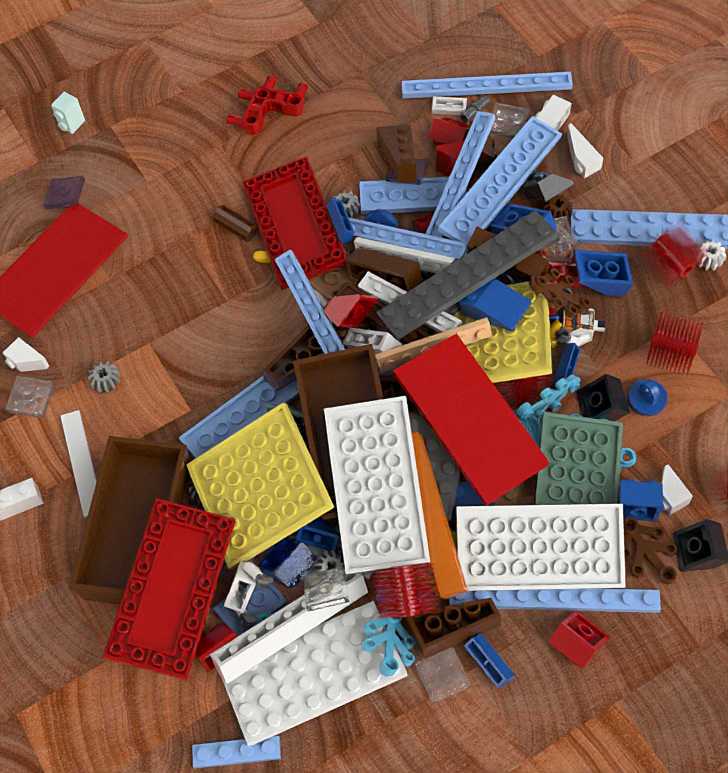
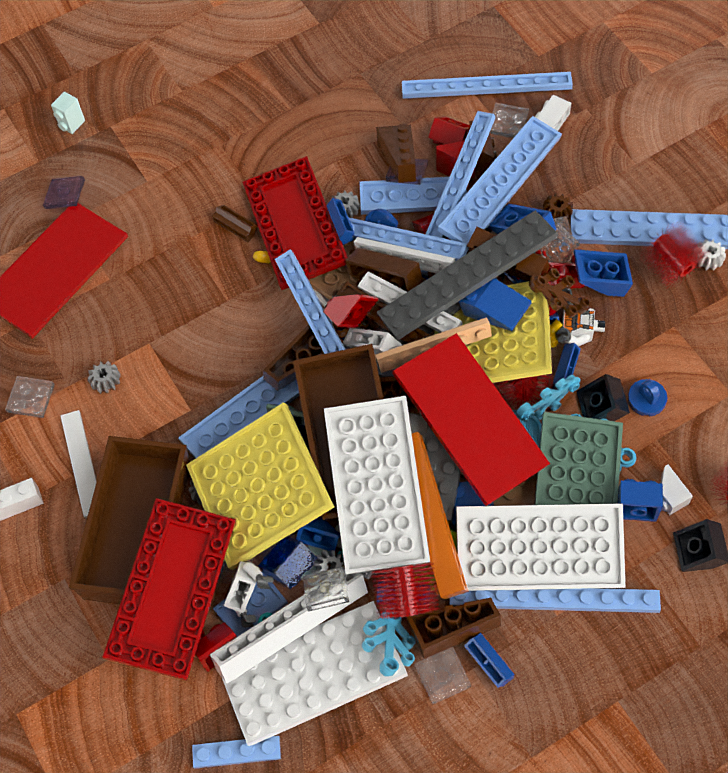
(24, 357): white slope -> none
(265, 100): red pin -> none
(448, 107): white tile -> none
(471, 112): dark grey pin -> none
(545, 186): slope -> none
(578, 639): red slope -> none
(584, 156): white slope -> none
(646, 547): reddish brown plant -> none
(674, 343): red piece -> none

